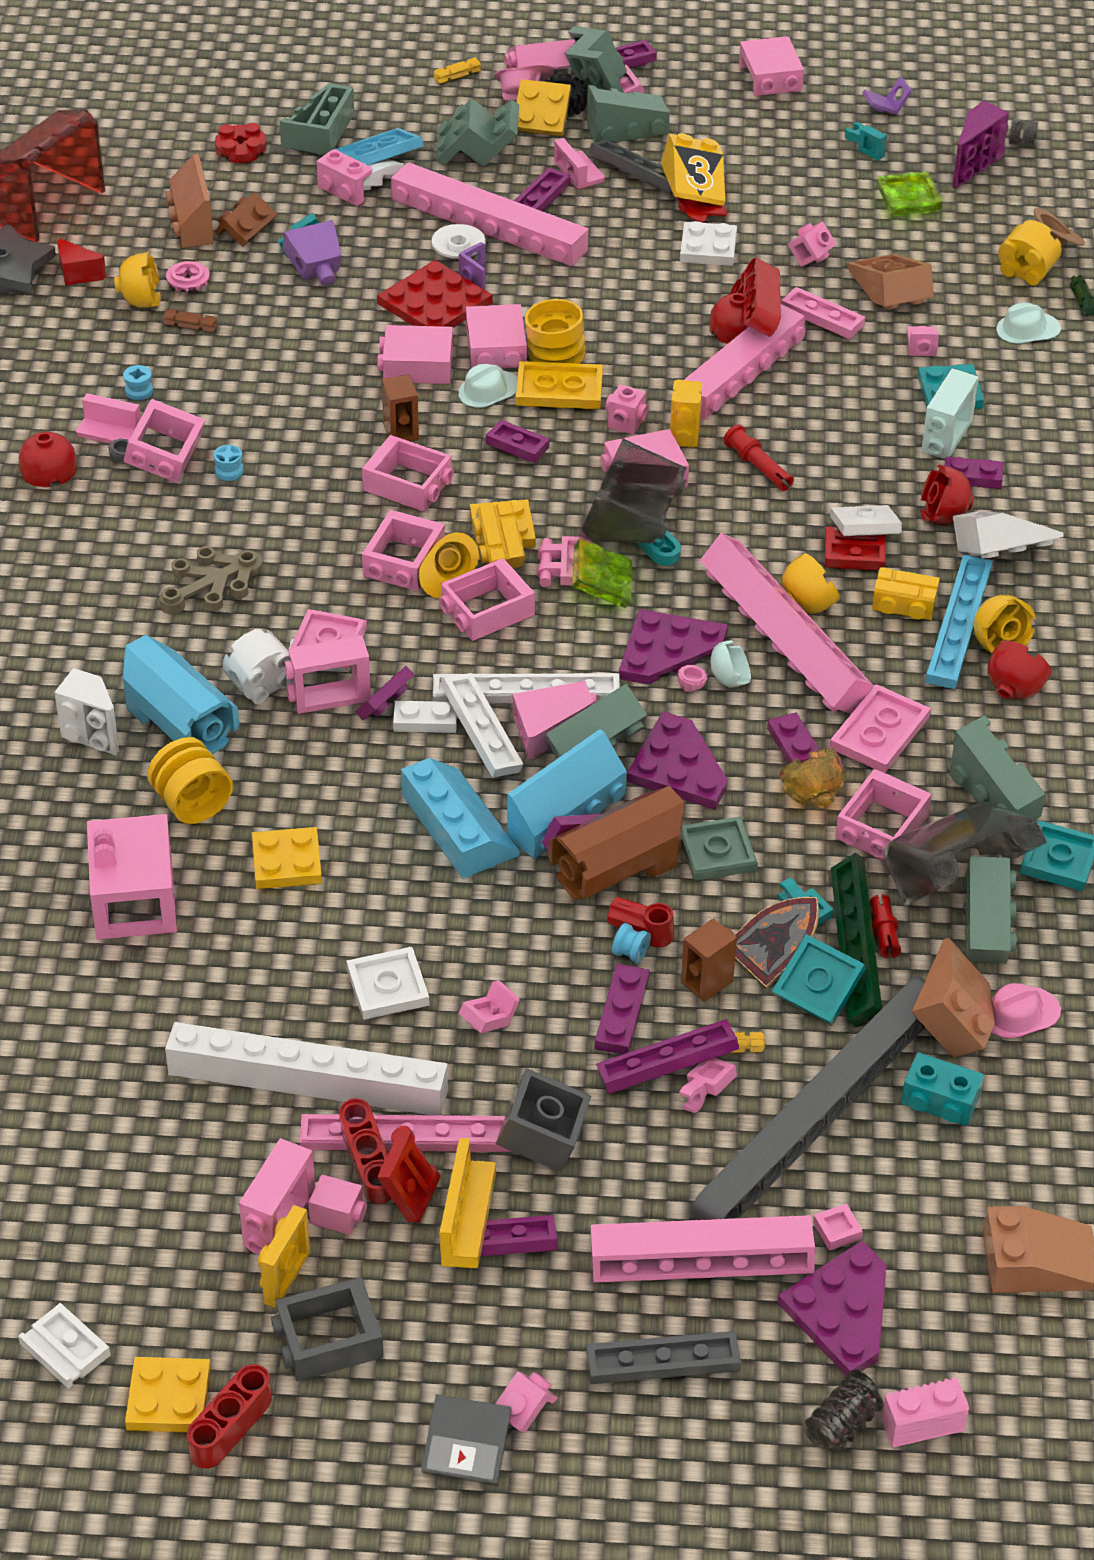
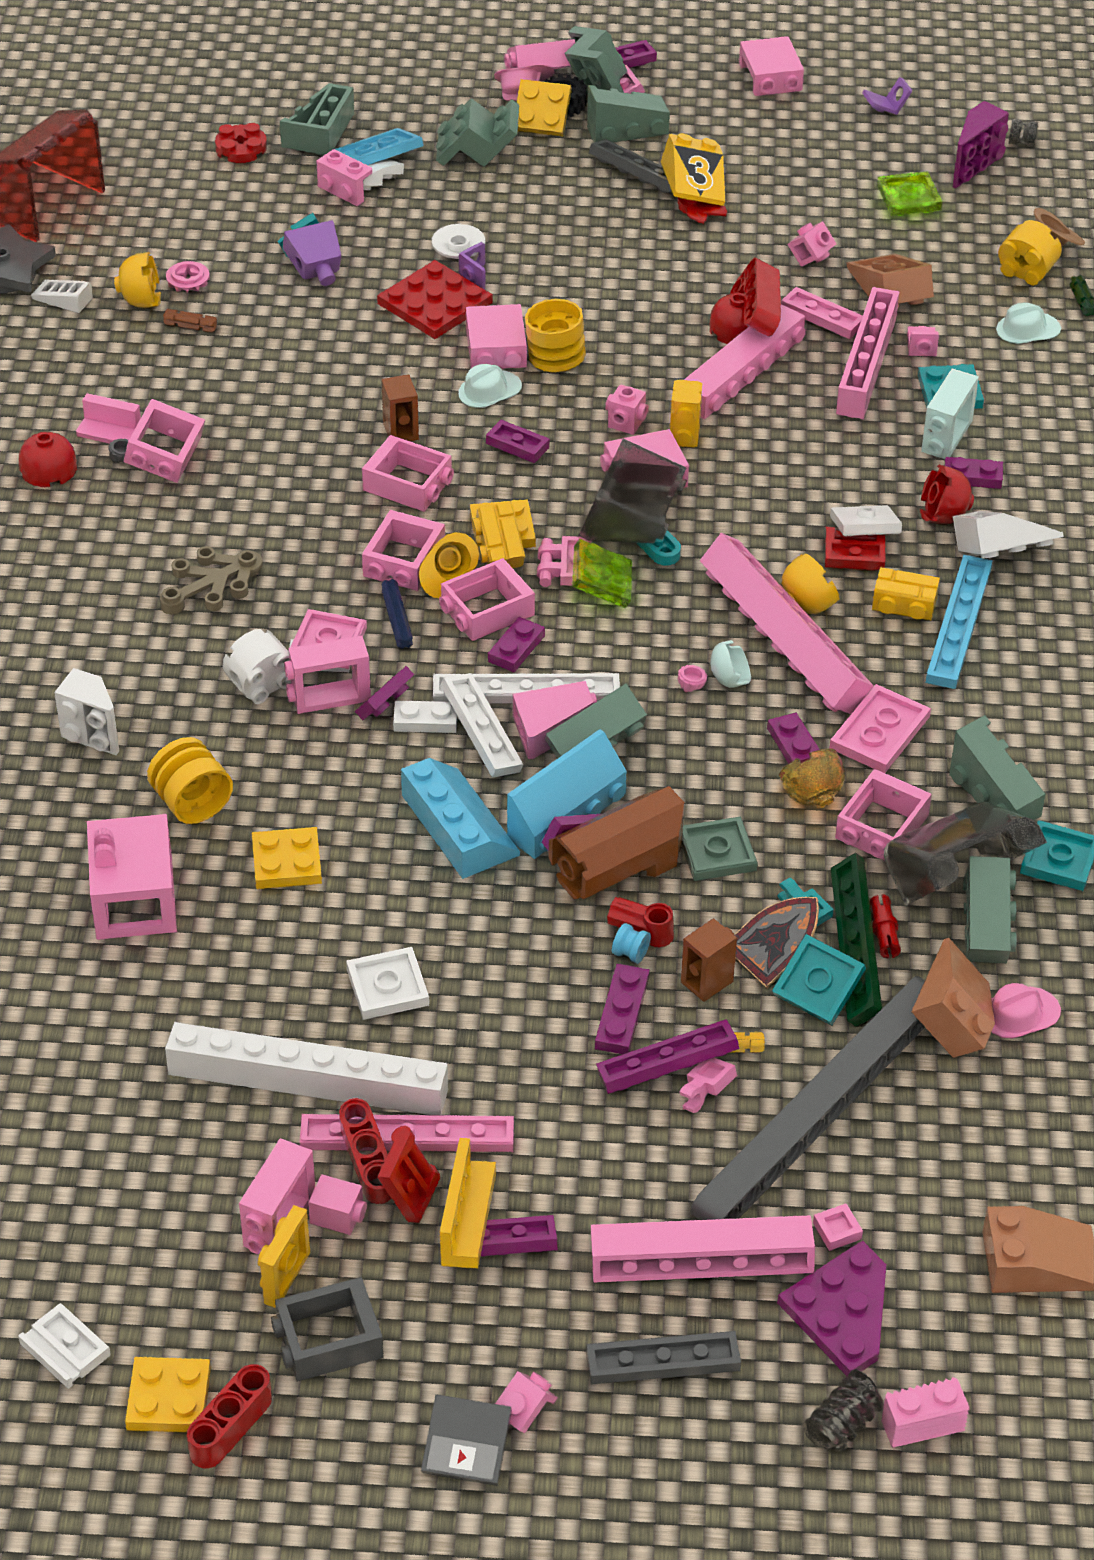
(64, 294): none -> white slope
(80, 264): red slope -> none
(138, 382): medium azure wheel -> none
(175, 695): medium azure brick -> none
(190, 205): nougat slope -> none
(228, 462): medium azure wheel -> none
(246, 219): dark orange bracket -> none
(397, 614): none -> dark blue axle
(417, 351): bright pink brick -> none
(457, 70): yellow axle -> none
(490, 214): bright pink brick -> none
(492, 1011): bright pink bracket -> none
(516, 644): none -> magenta plate
(543, 1120): dark grey brick -> none
(544, 189): magenta plate -> none
(559, 385): yellow plate -> none
(576, 164): bright pink panel -> none
(667, 643): magenta plate -> none
(679, 759): magenta plate -> none
(708, 243): white plate -> none
(750, 451): red pin -> none
(867, 353): none -> bright pink brick
(869, 139): teal plate -> none
(942, 1089): teal brick -> none
(1003, 619): yellow cylinder -> none
(1016, 672): red cylinder -> none

